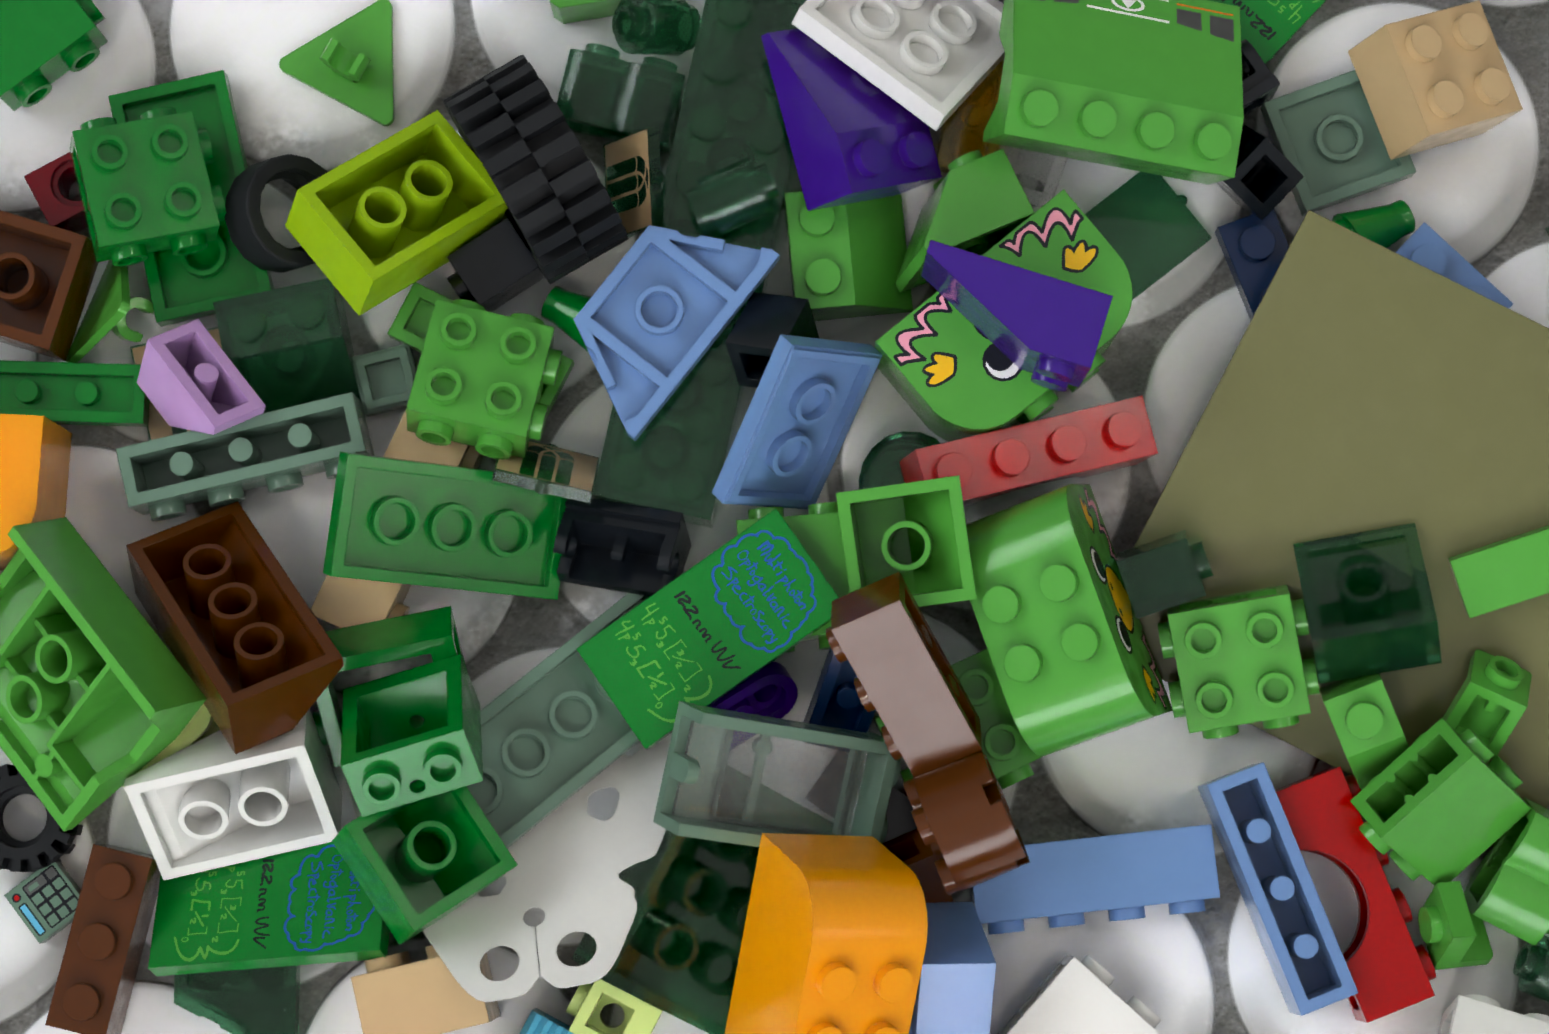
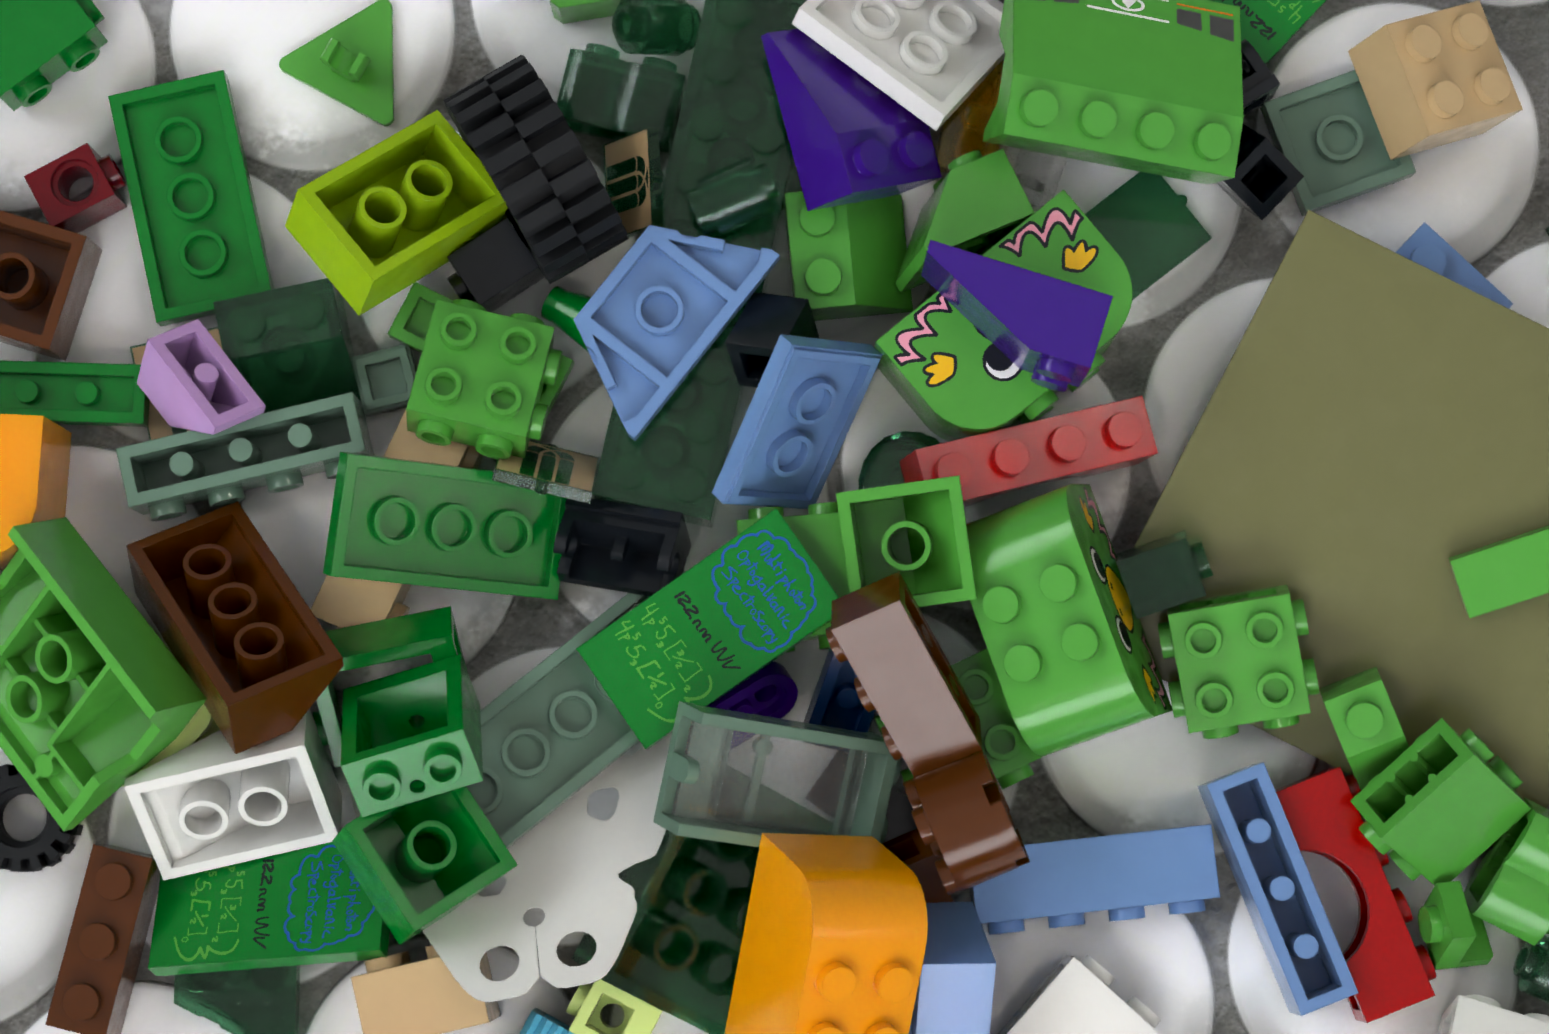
(46, 901): sand green tile -> none
(108, 312): bright green piece -> none
(146, 185): green brick -> none
(244, 214): black tyre -> none
(1253, 255): dark blue plate -> none
(1368, 603): clear green slope -> none
(1380, 224): green cone -> none
(1490, 699): bright green bracket -> none

